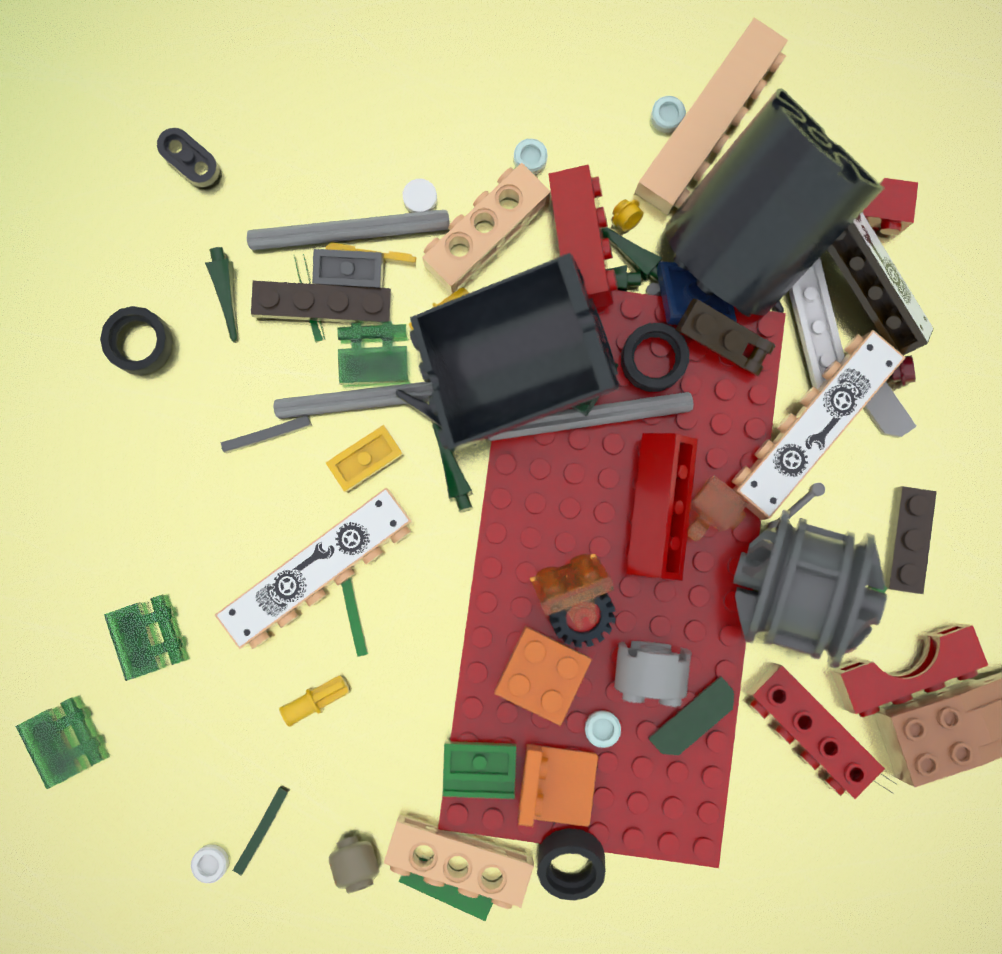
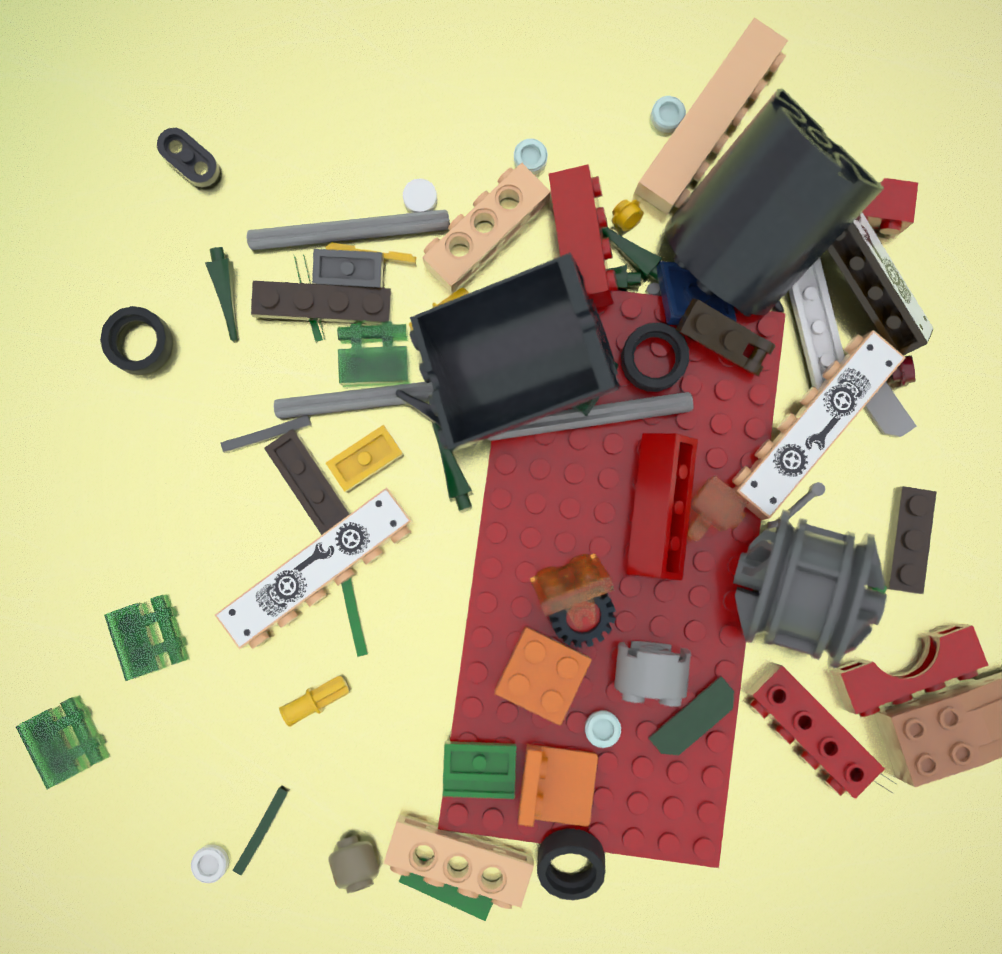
(307, 481): none -> dark brown plate

